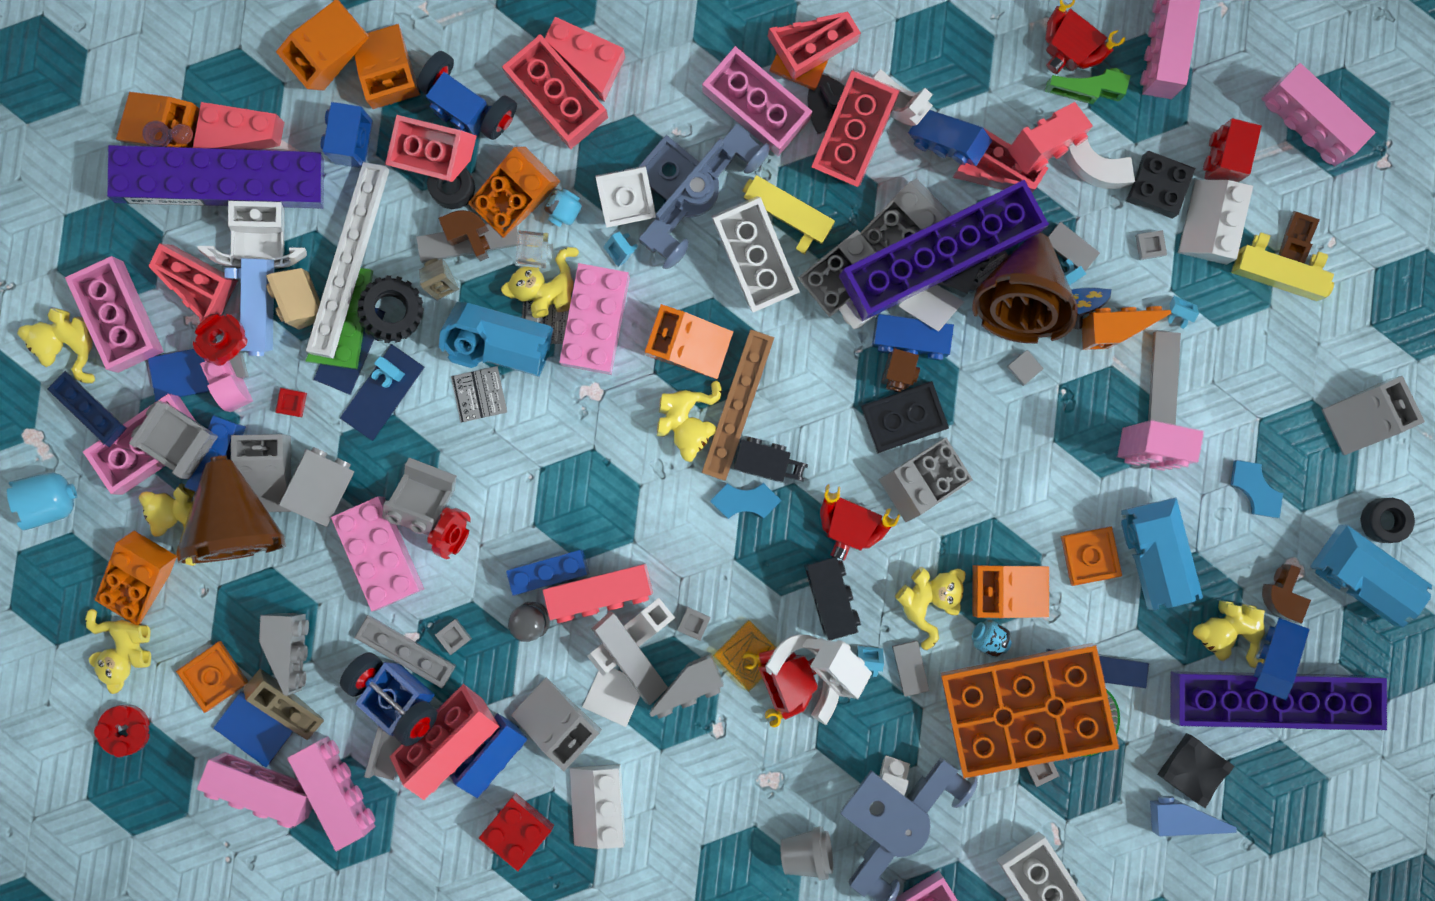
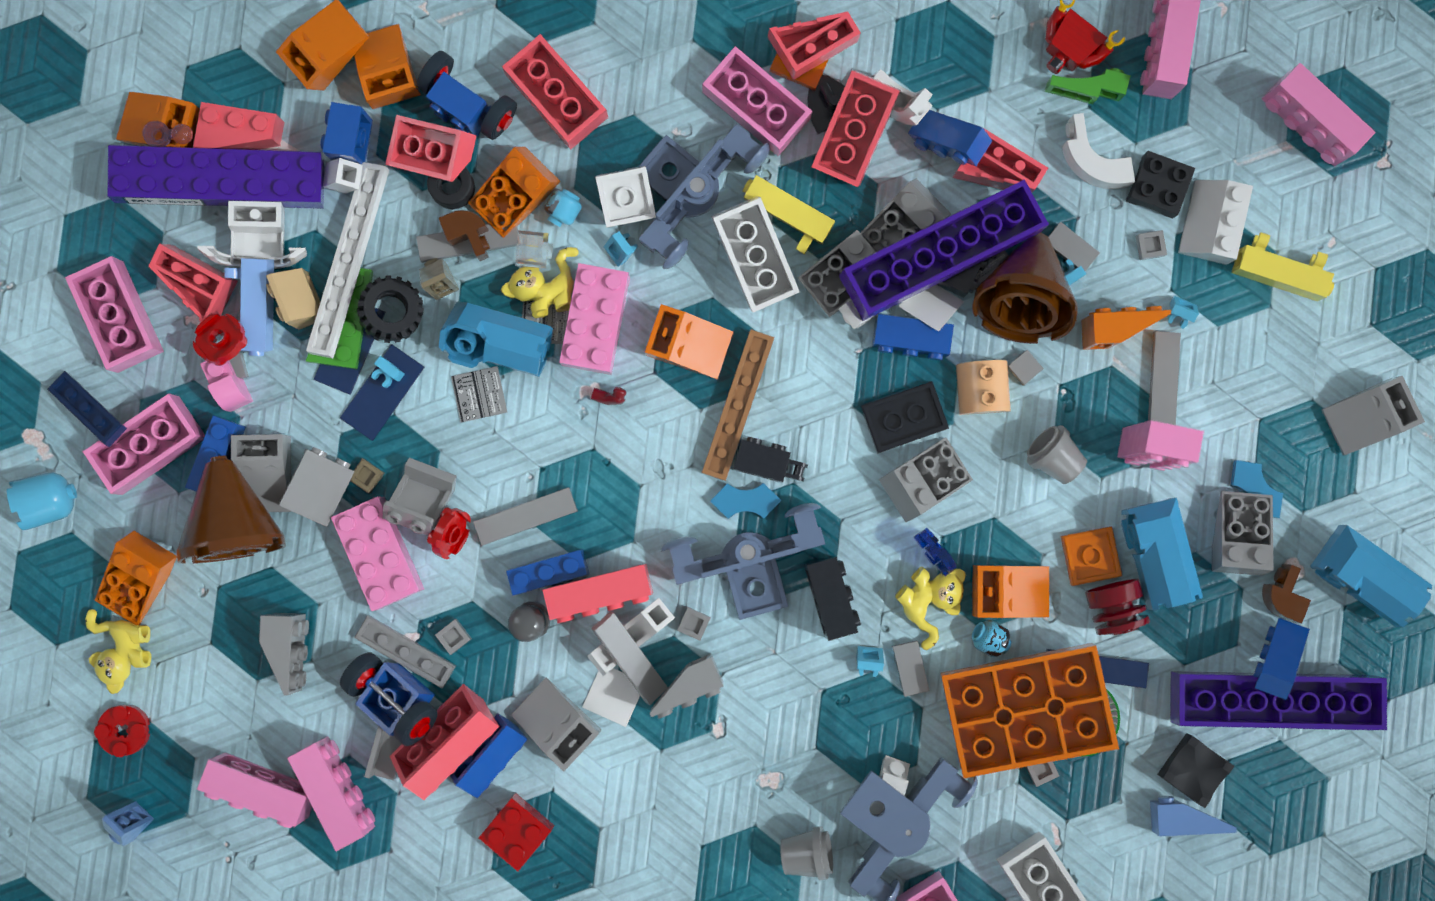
(47, 340): light yellow animal -> none
(126, 823): none -> medium blue slope
(164, 511): light yellow animal -> none
(173, 439): light grey panel -> none
(177, 374): blue piece -> none
(212, 677): orange tile -> none
(253, 730): blue piece -> none
(265, 694): dark tan slope -> none
(291, 402): red tile -> none
(342, 175): none -> white brick
(366, 475): none -> dark tan tile
(525, 516): none -> light grey tile
(587, 55): coral wedge -> none
(597, 806): white slope -> none
(607, 398): none -> dark red arm
(689, 433): light yellow animal -> none
(745, 639): clear yellow tile -> none
(750, 559): none -> sand blue piece
(788, 689): red torso -> none
(834, 662): white piece -> none
(852, 524): torso -> none
(900, 370): reddish brown brick -> none
(935, 552): none -> clear blue plate
(983, 387): none -> light nougat brick
(1050, 138): coral wedge -> none
(1056, 455): none -> light grey piece
(1088, 300): blue shield -> none
(1117, 607): none -> dark red wheel
(1221, 634): light yellow animal -> none
(1232, 151): red brick -> none
(1243, 534): none -> light grey slope
(1298, 236): reddish brown slope -> none
(1403, 519): black tyre -> none

